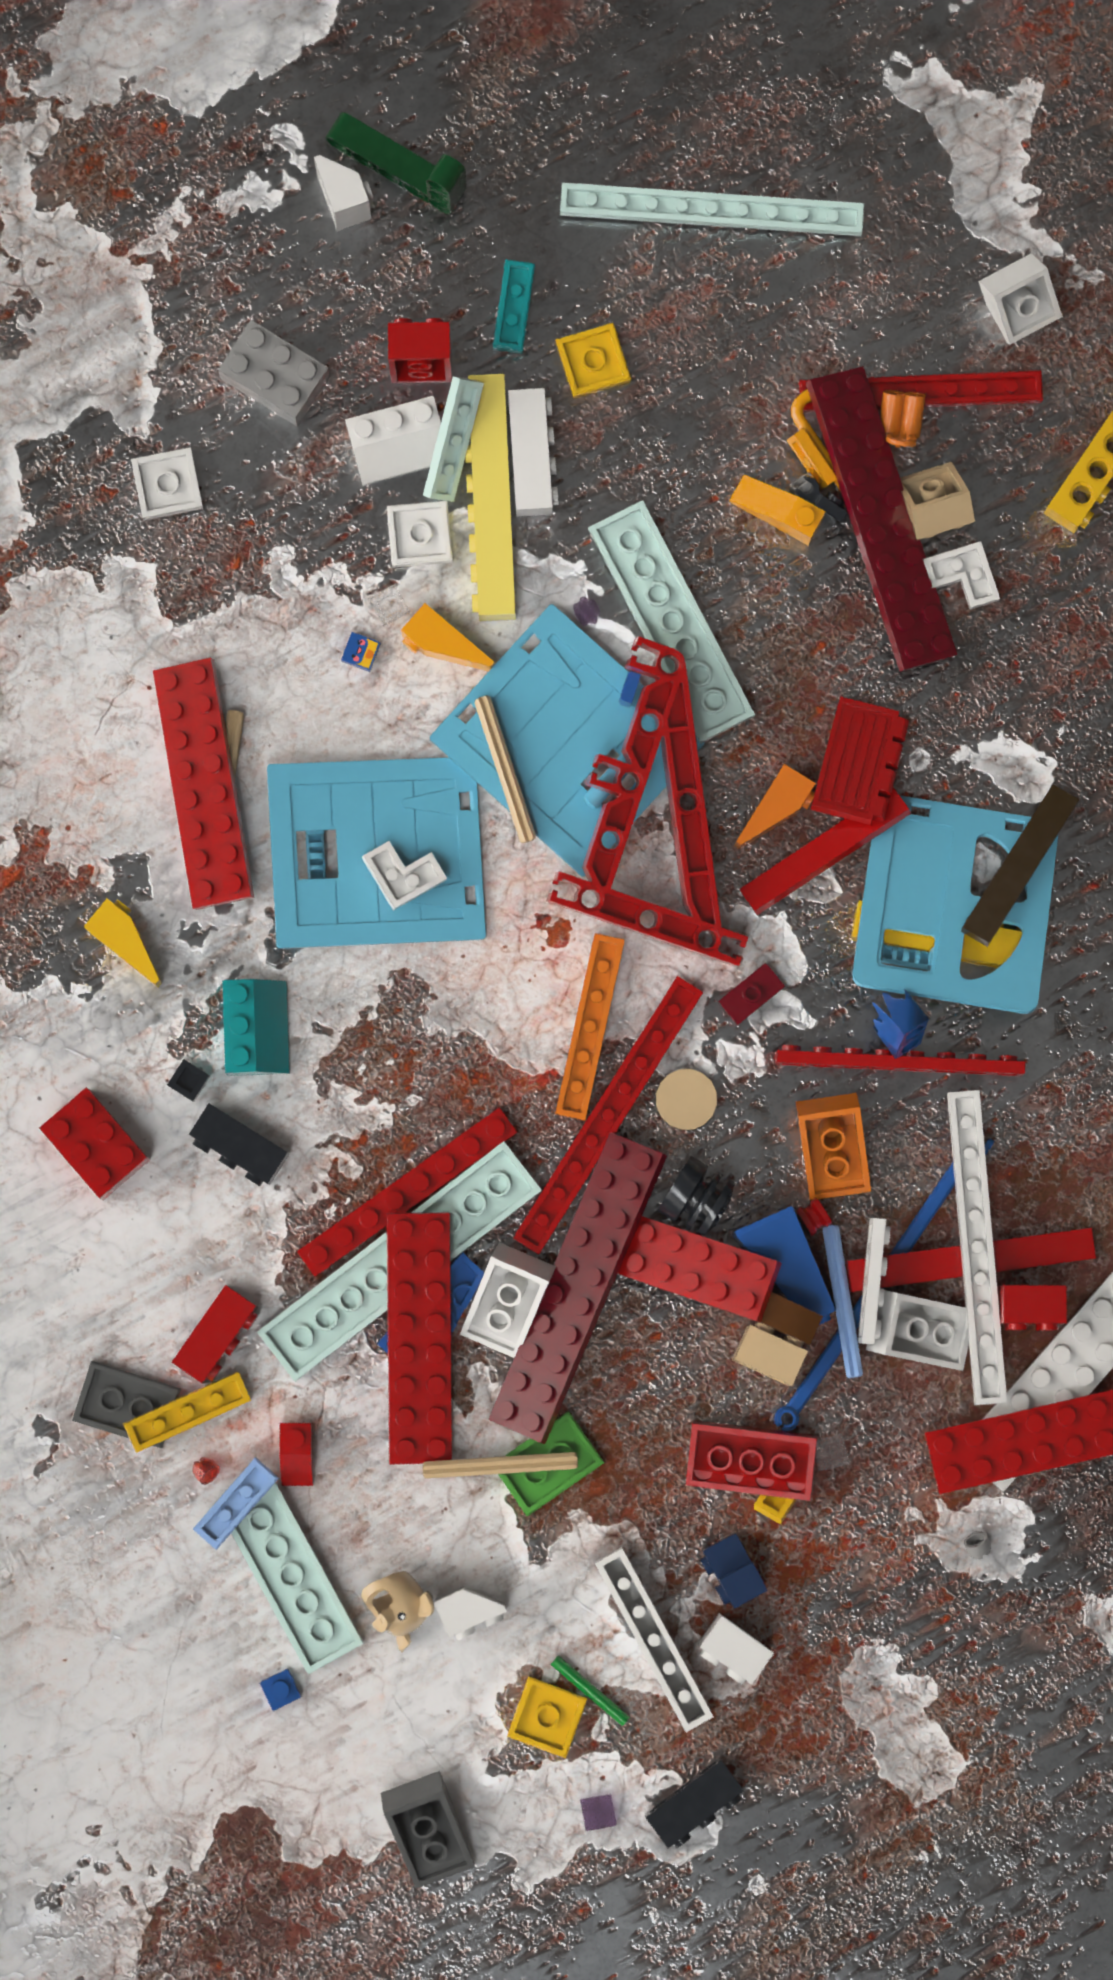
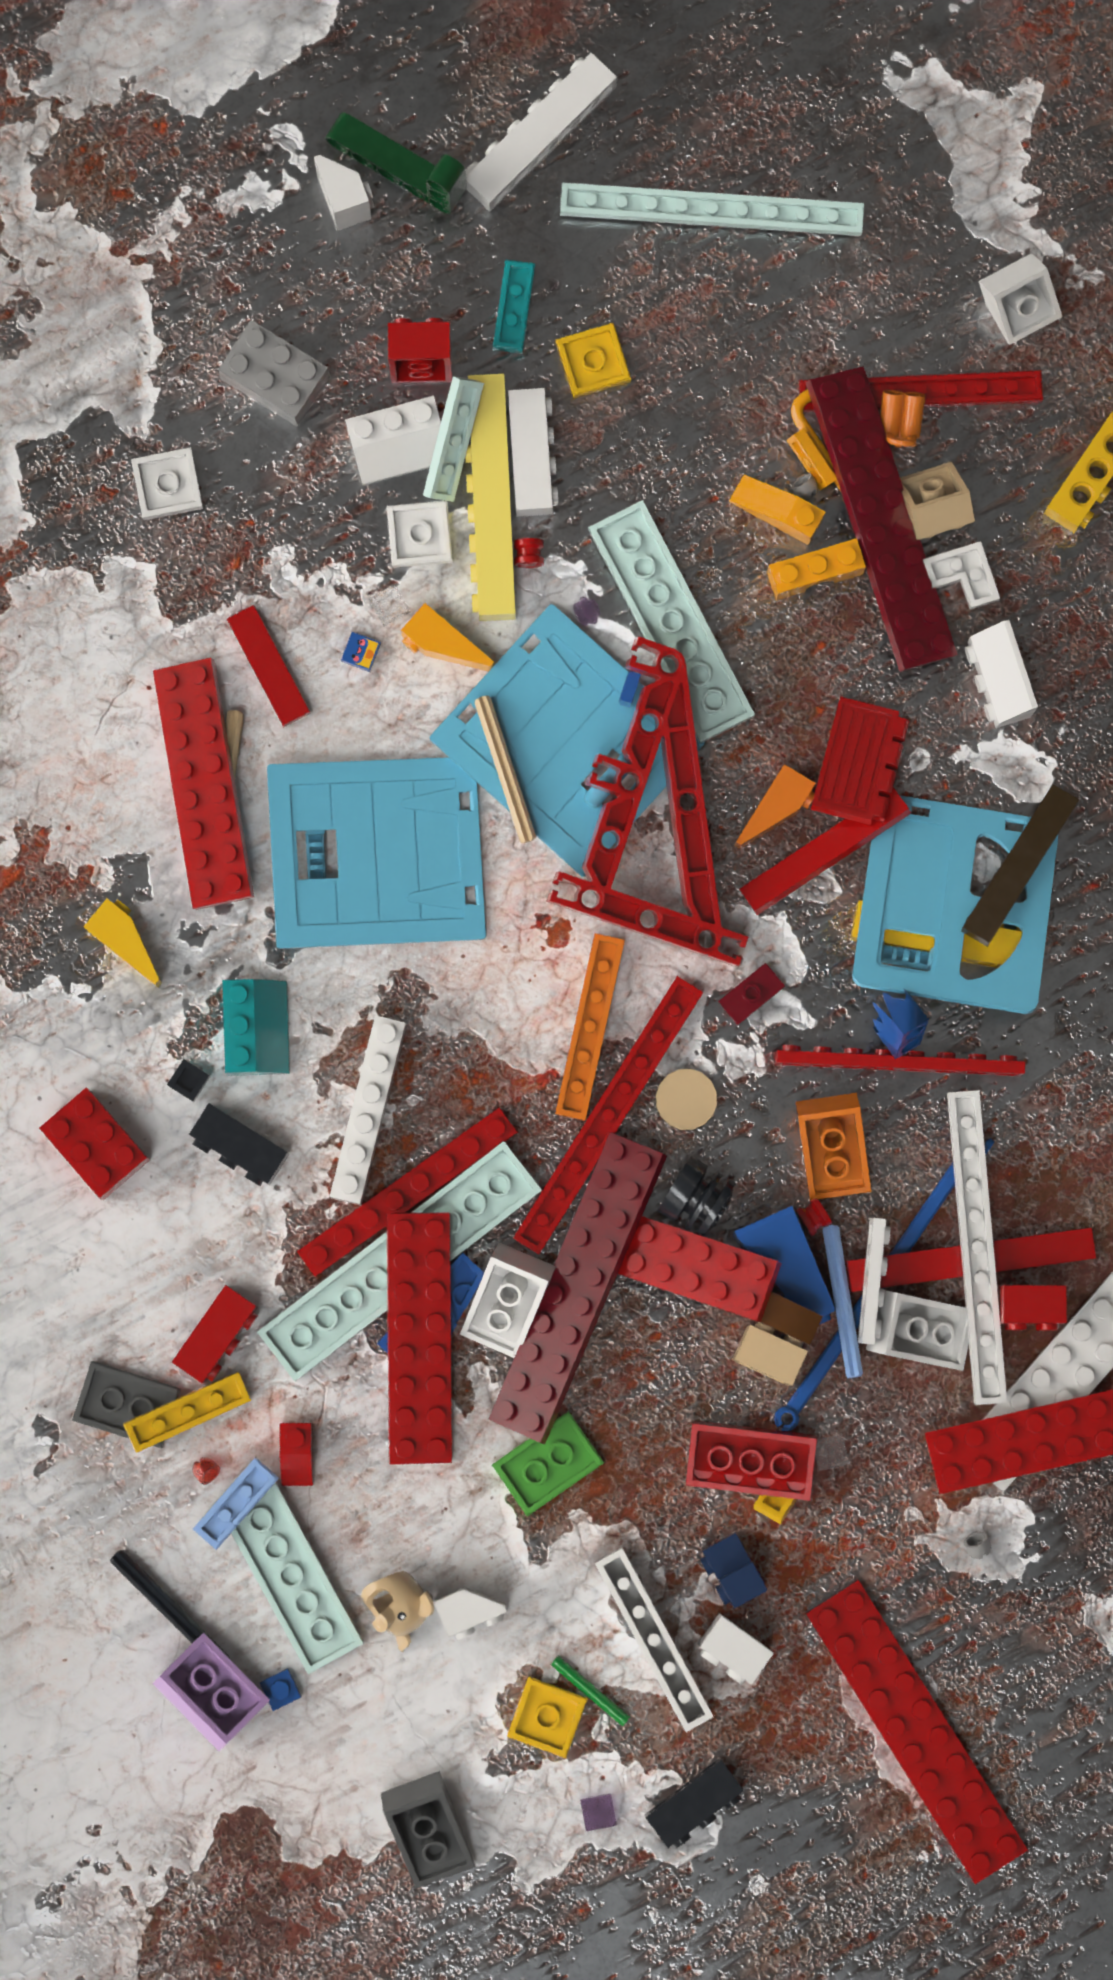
(158, 1597): none -> black axle
(211, 1691): none -> lavender slope
(268, 666): none -> red tile
(368, 1110): none -> white brick
(399, 882): white plate -> none
(500, 1465): tan axle -> none
(528, 553): none -> red wheel
(539, 131): none -> white brick
(806, 570): none -> light orange arch
(828, 503): black plate -> none
(916, 1732): none -> red plate
(1001, 675): none -> white slope

